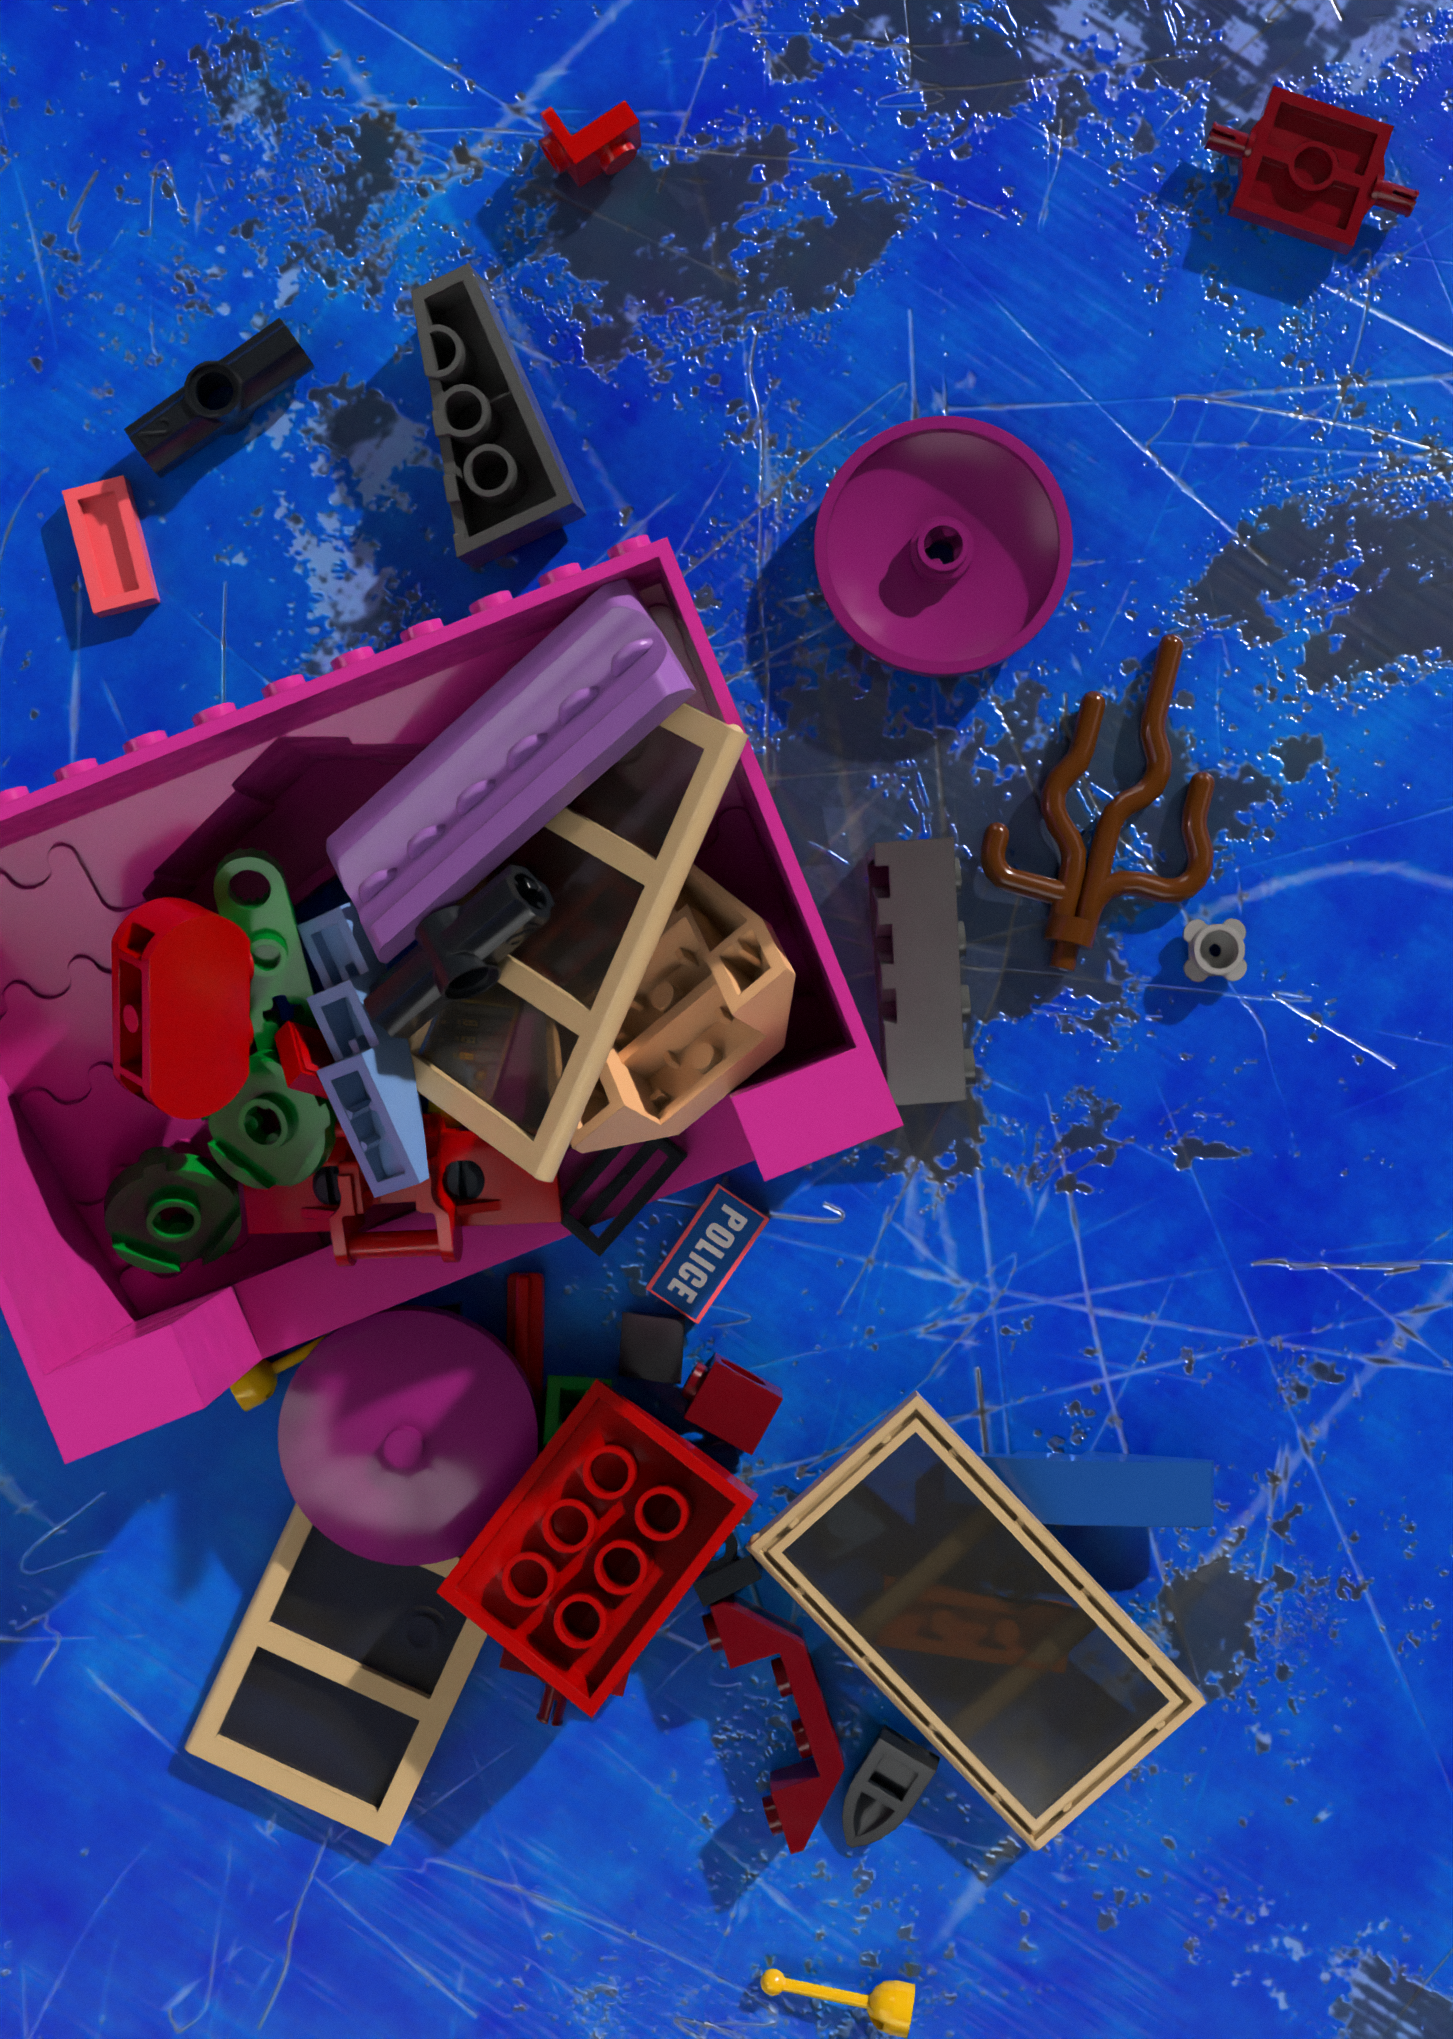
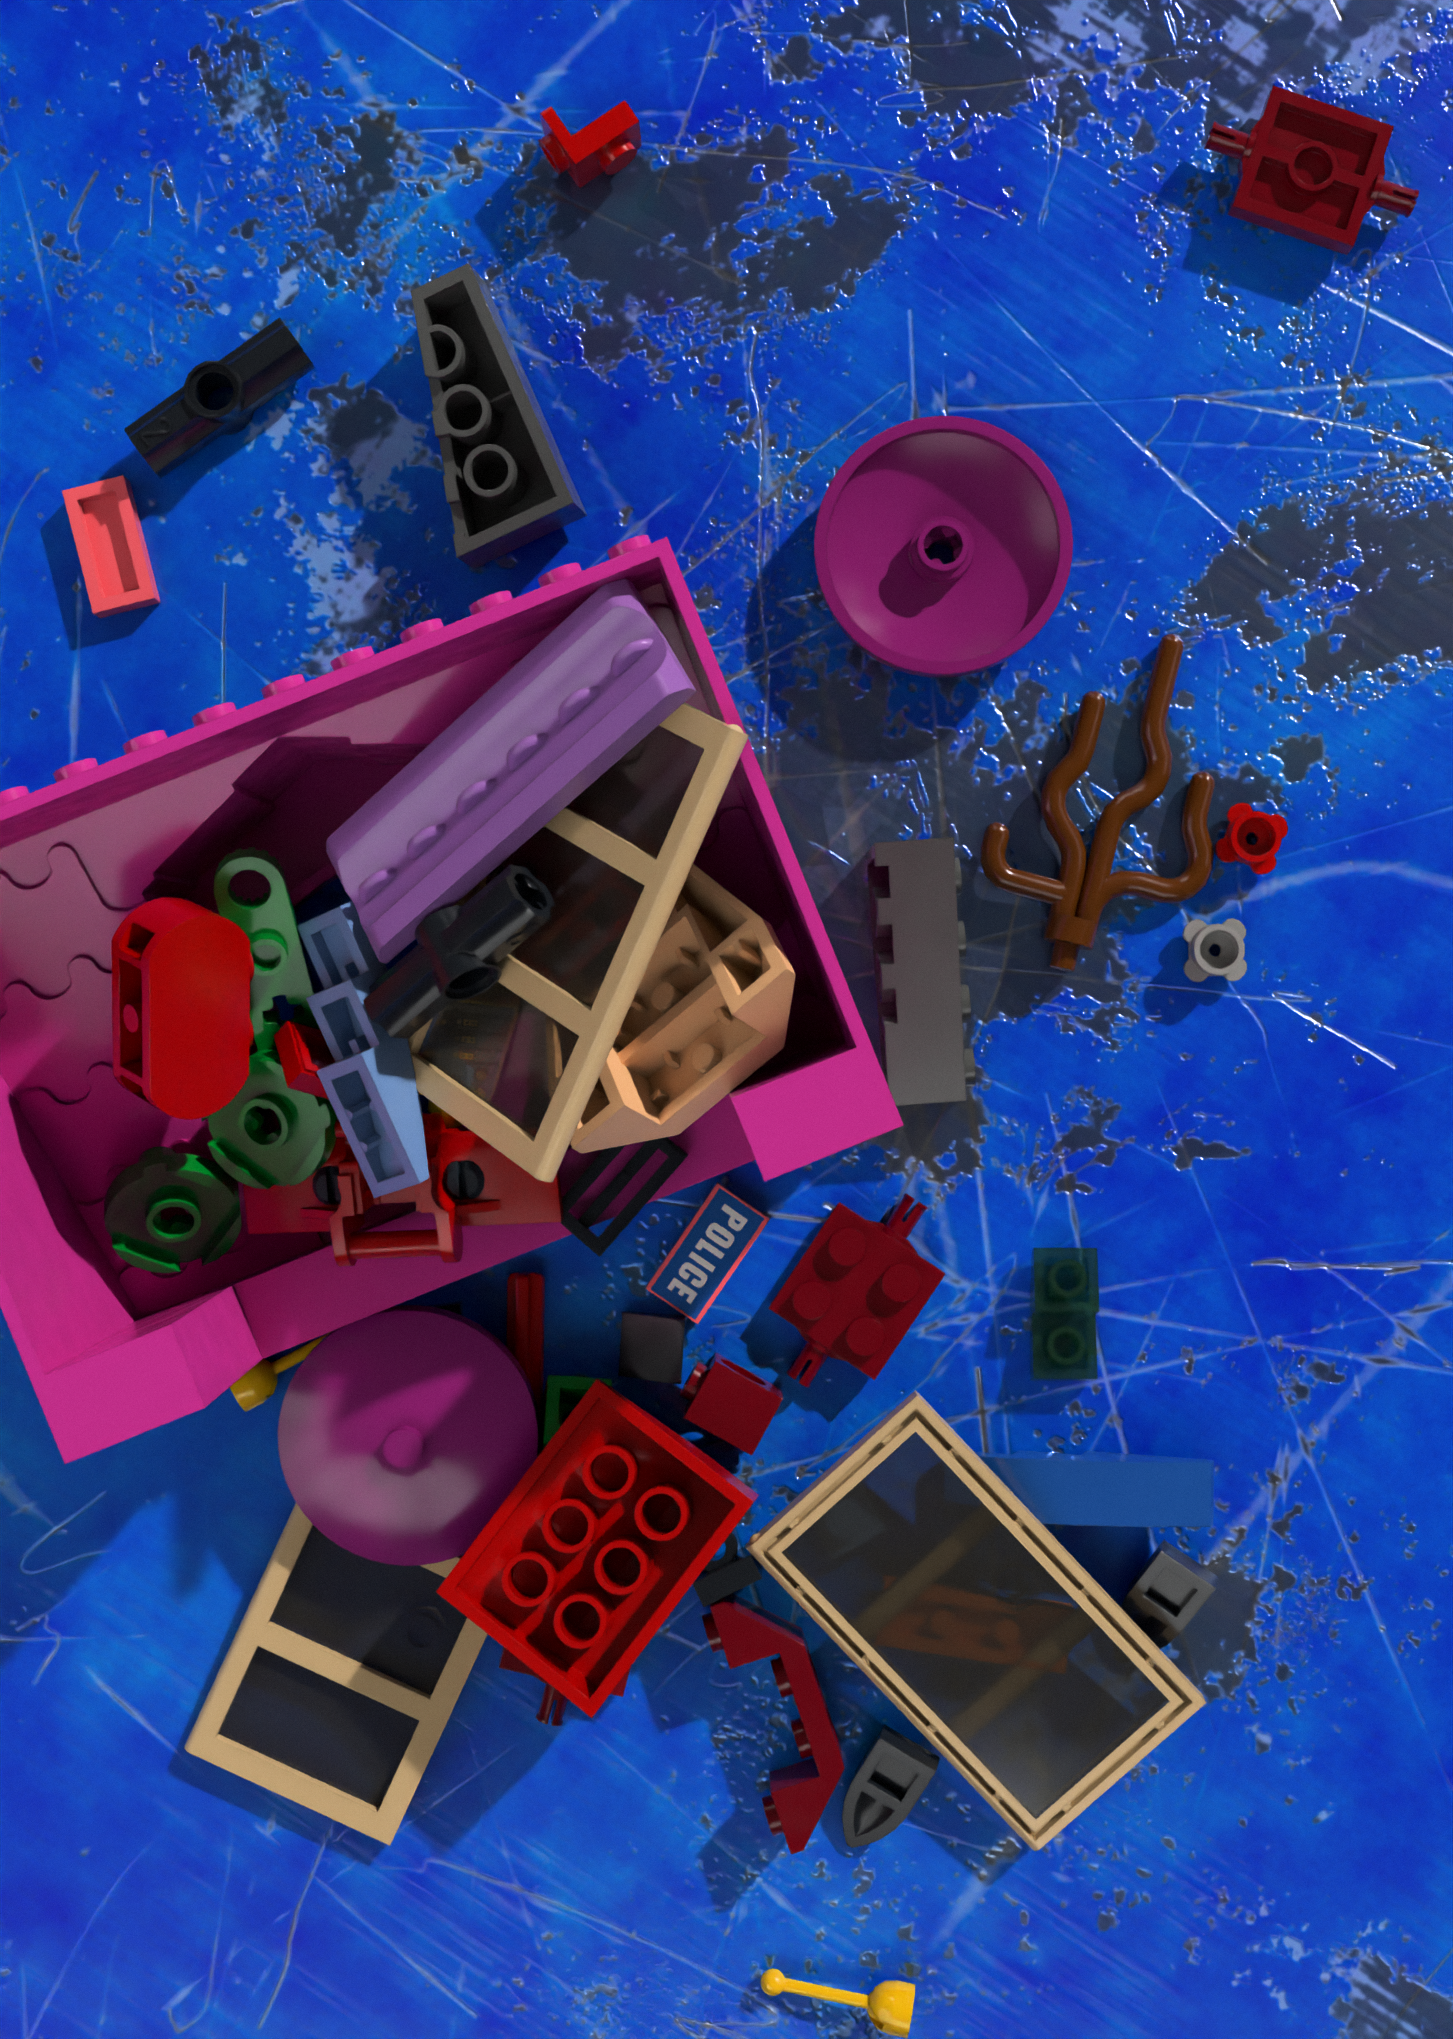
(857, 1290): none -> dark red plate
(1063, 1314): none -> slope
(1167, 1593): none -> black plate
(1269, 834): none -> red plate

